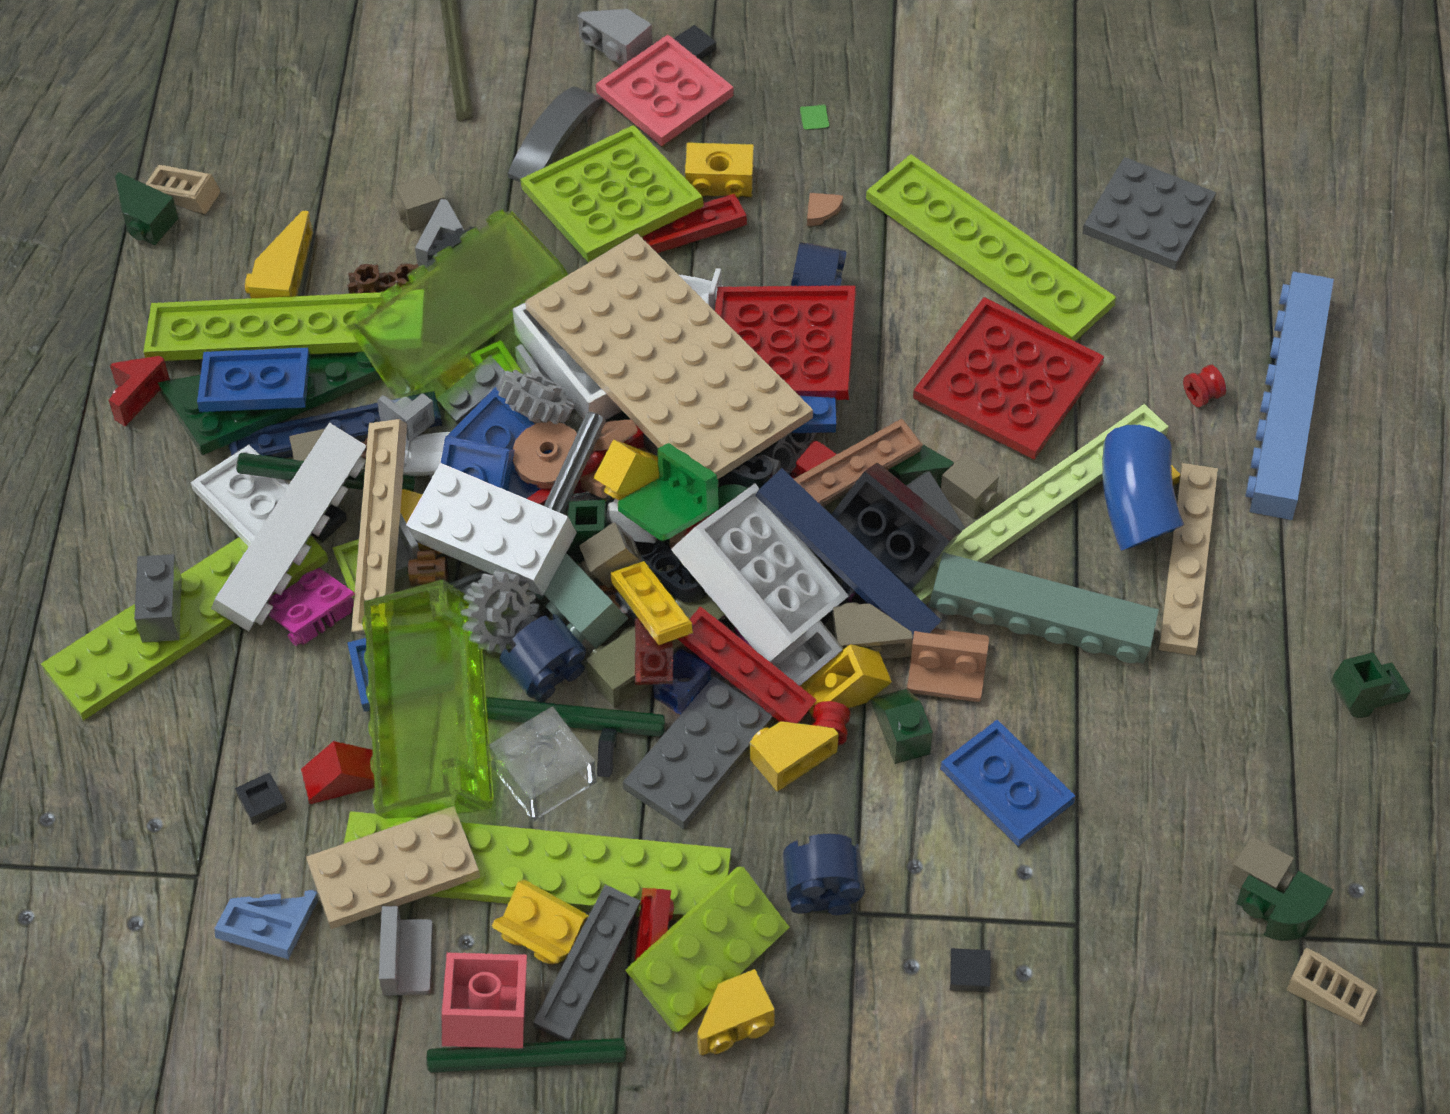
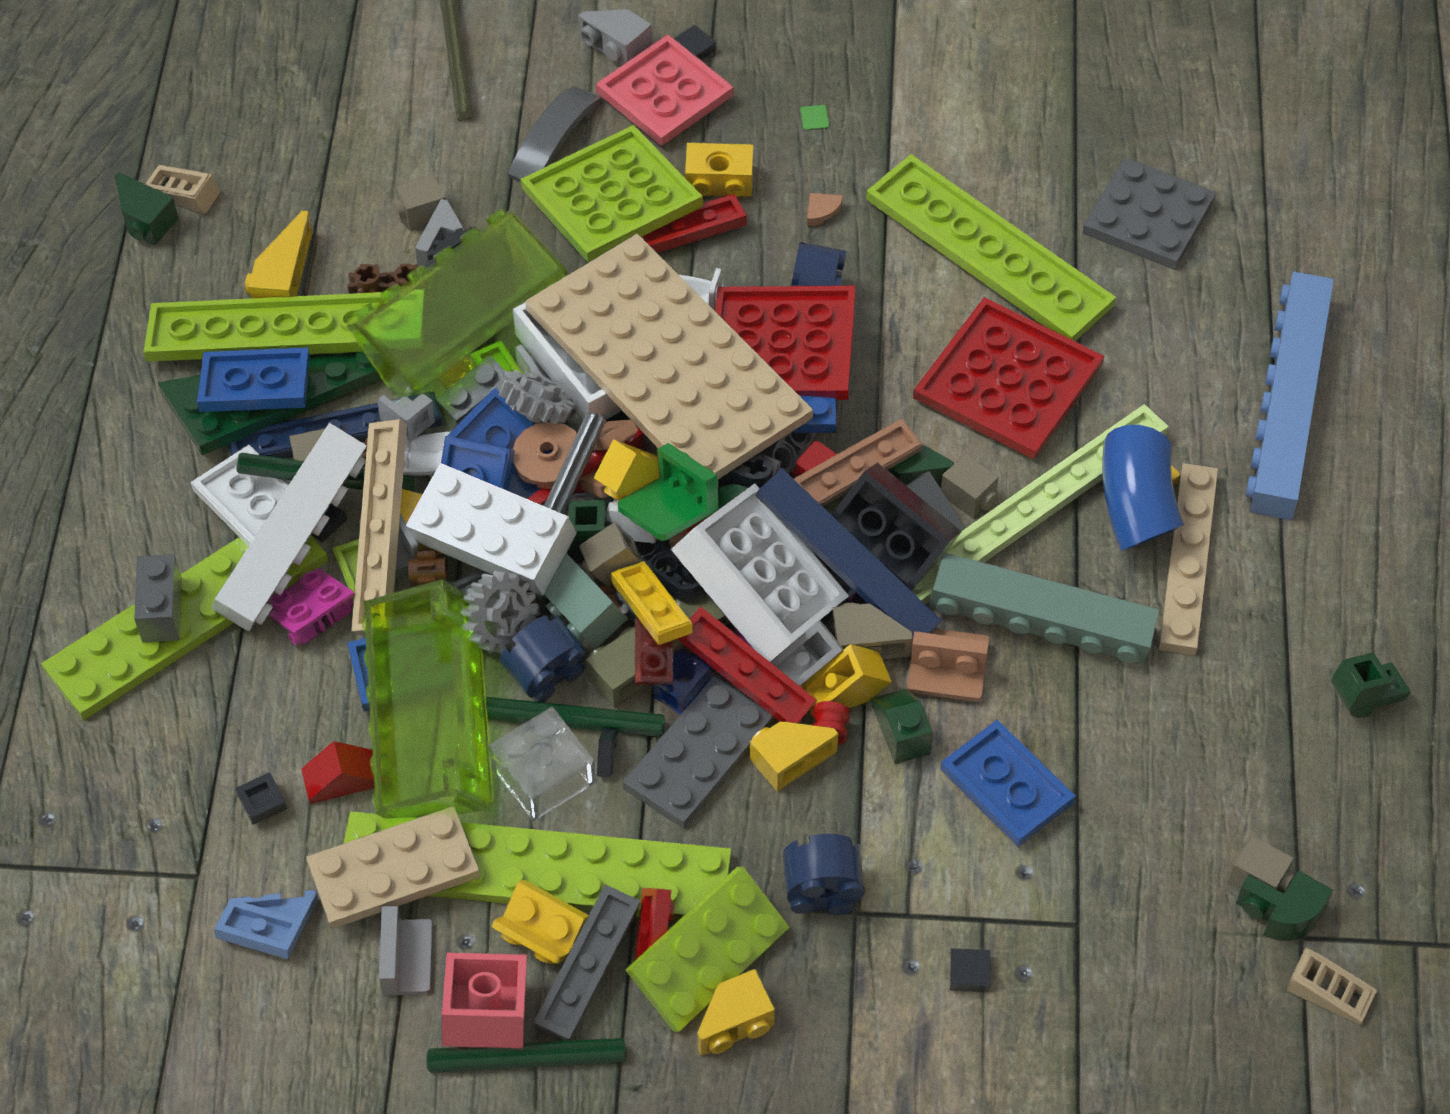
(137, 386): red slope -> none
(1204, 386): red wheel -> none

